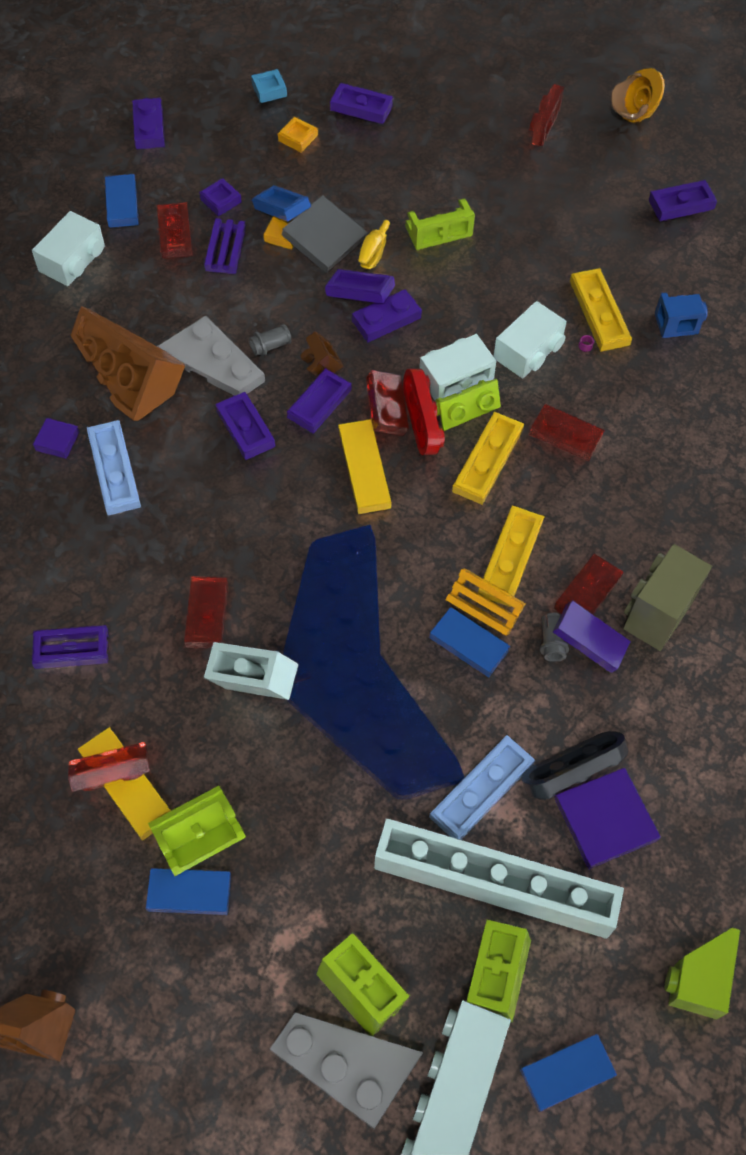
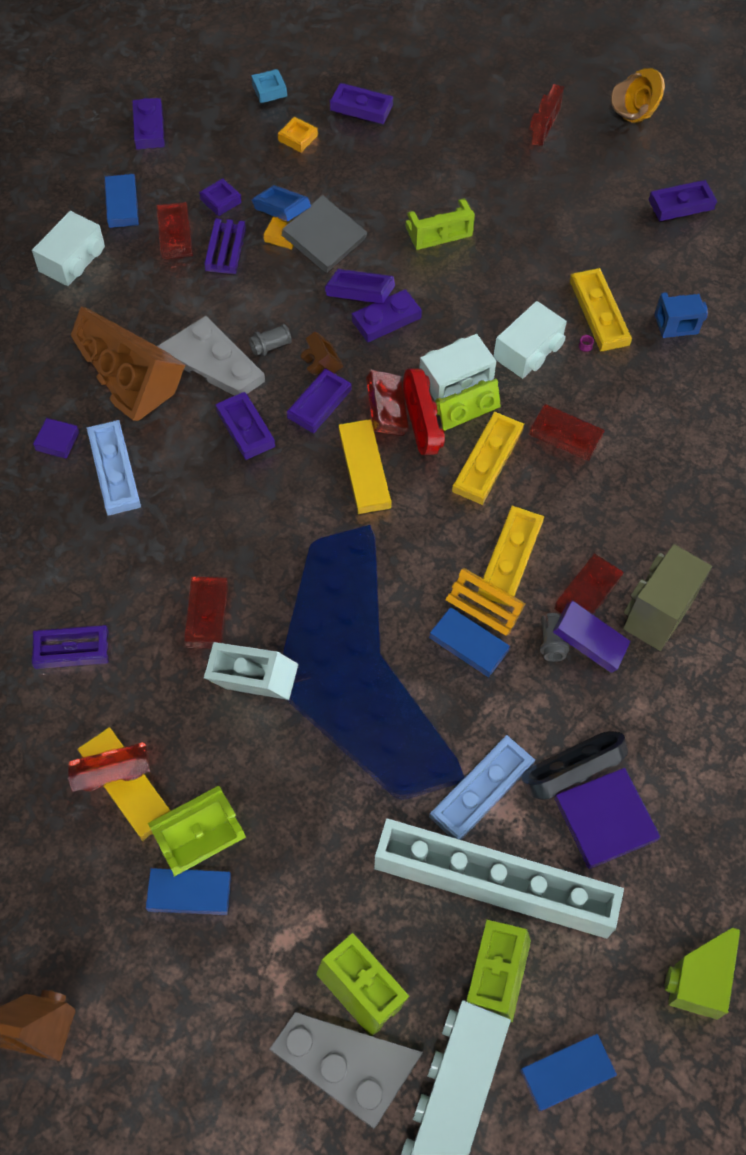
(373, 247): yellow hand -> none

